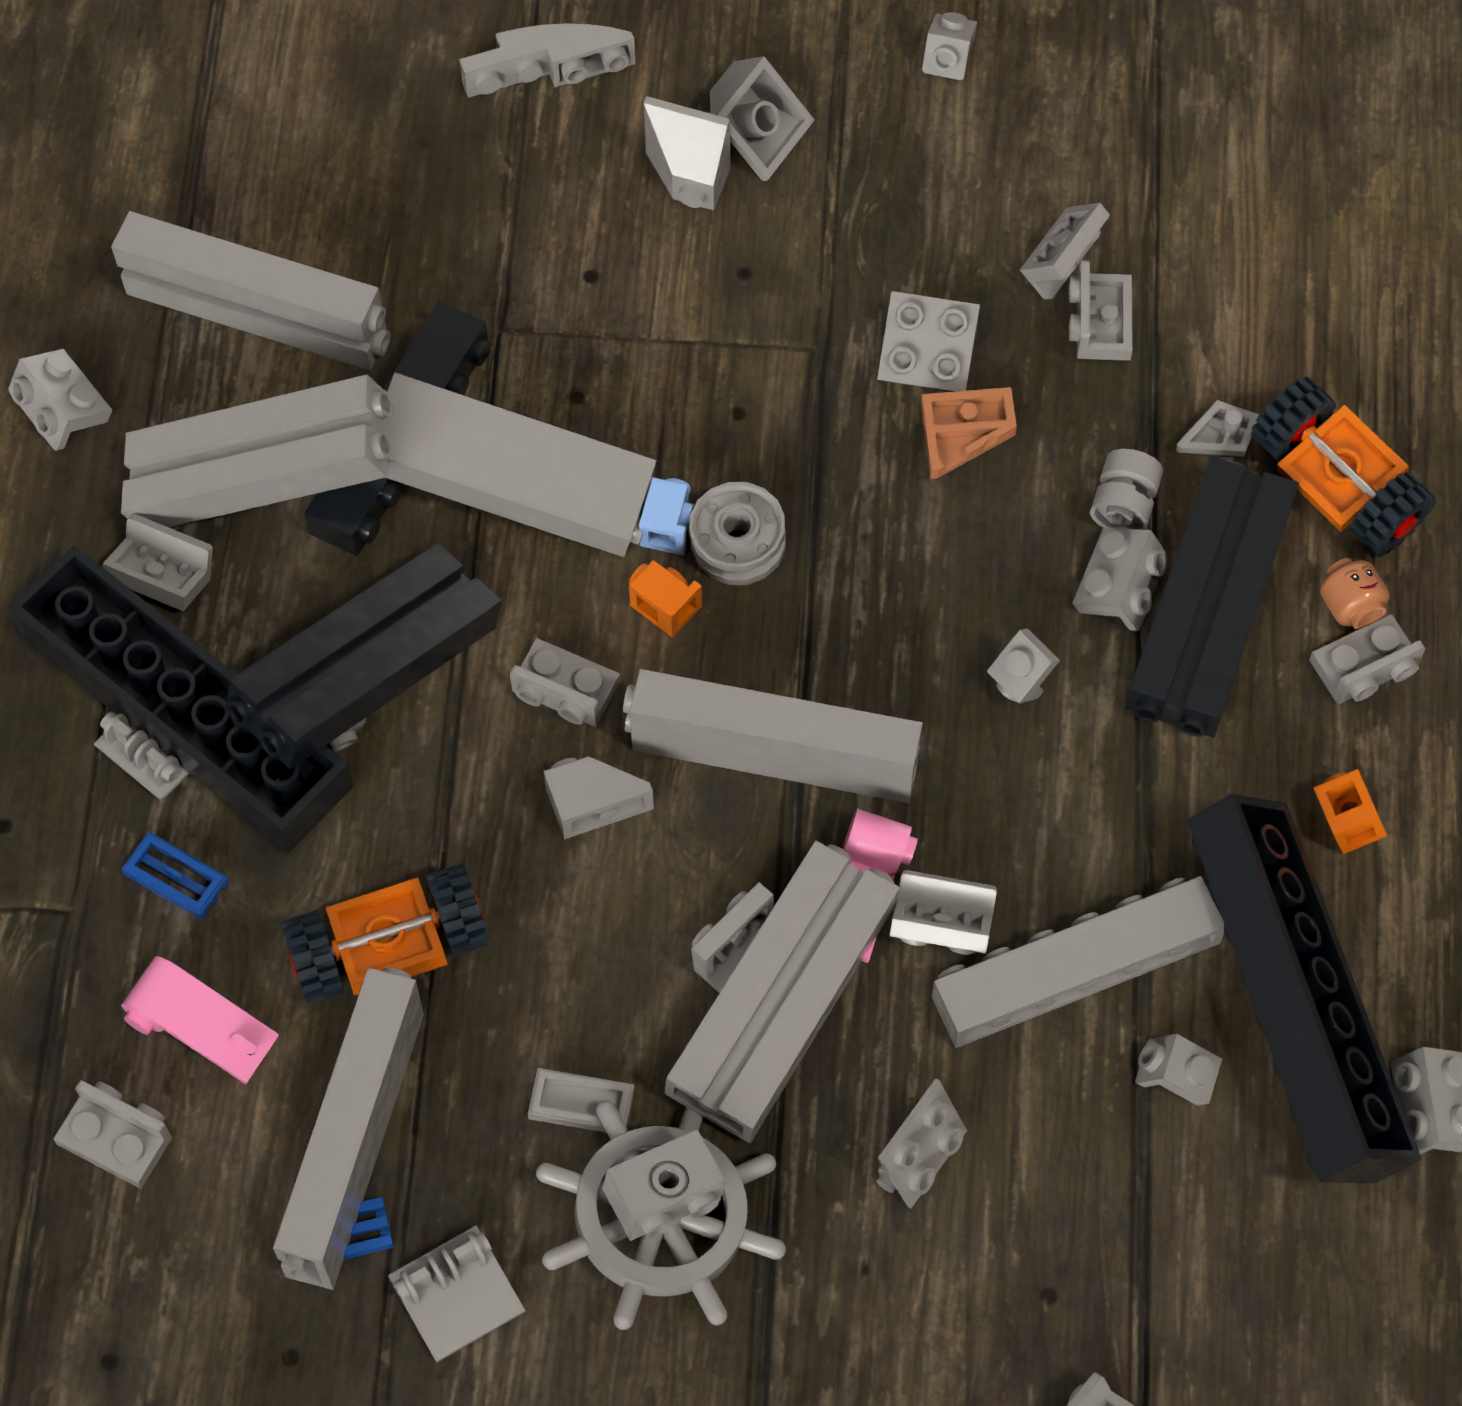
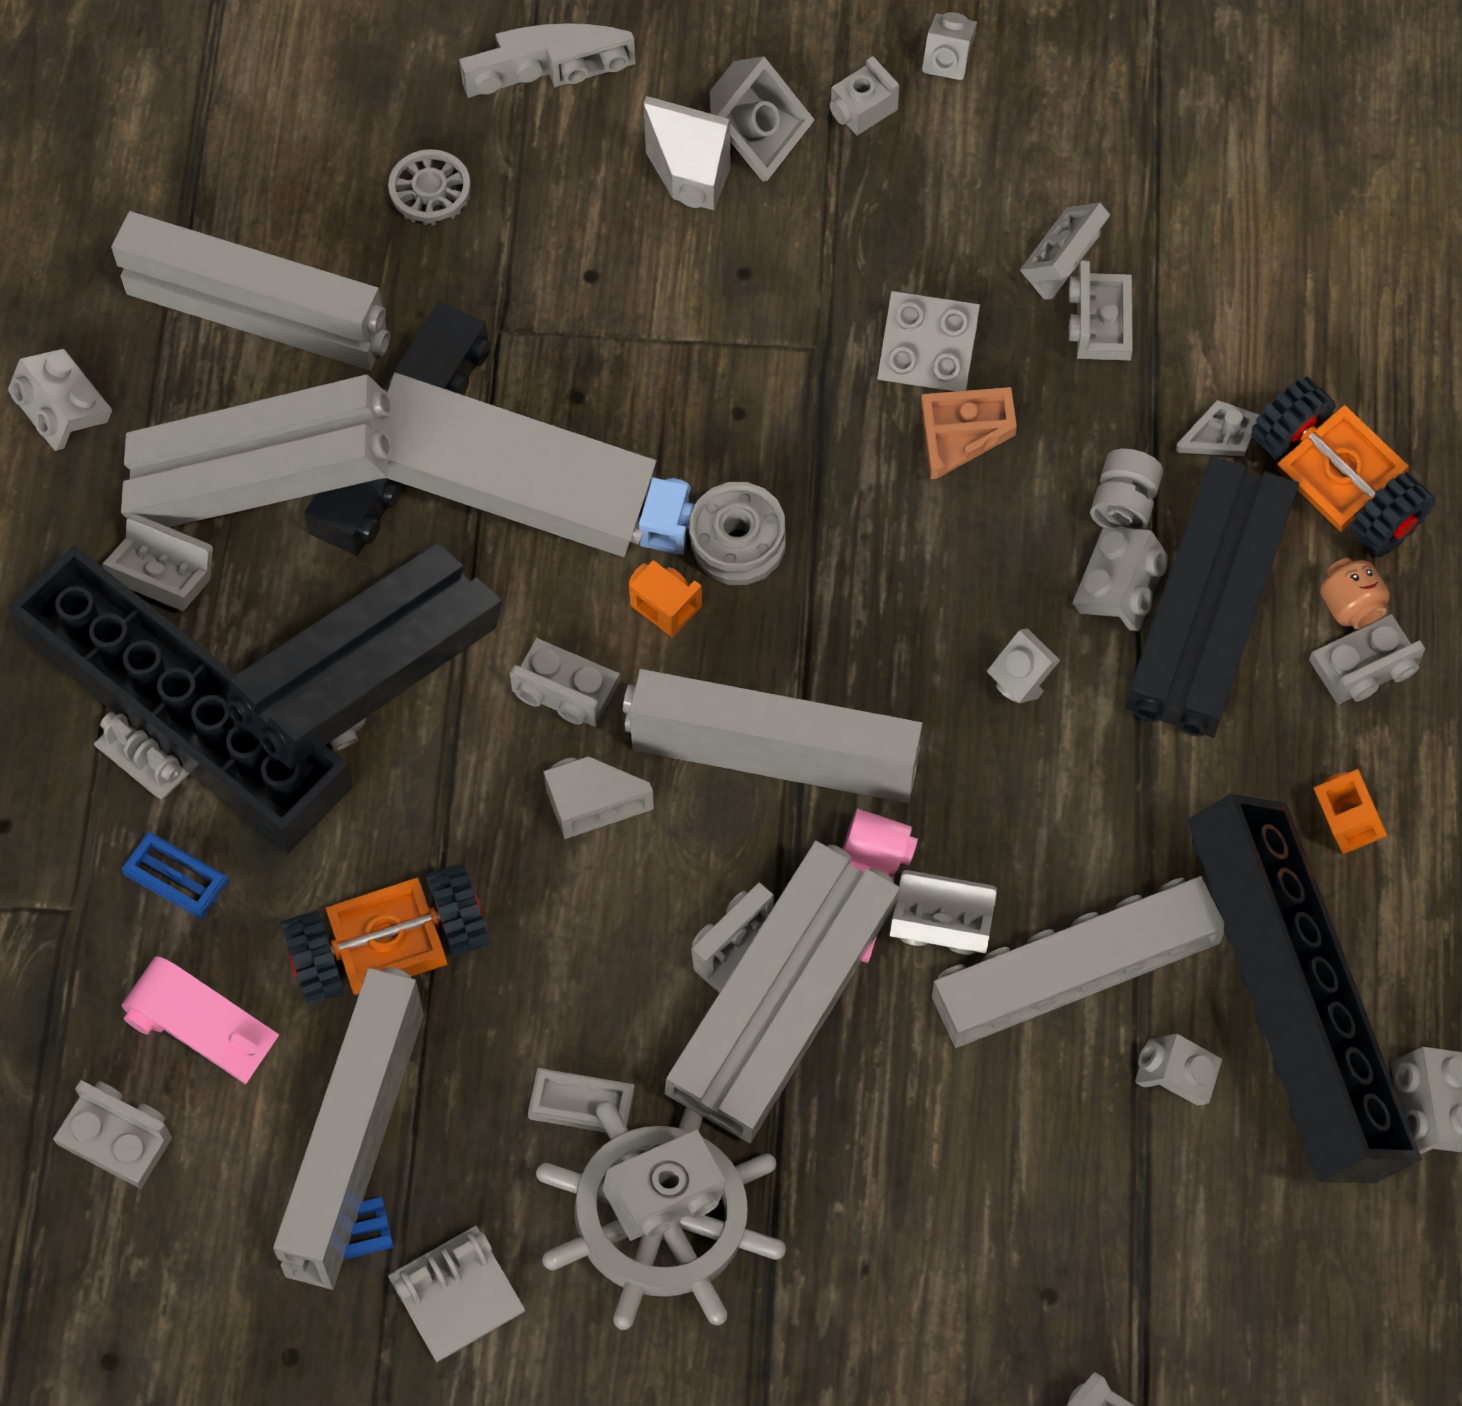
(429, 186): none -> light grey wheel
(864, 97): none -> light grey brick
(921, 1145): light grey hinge -> none

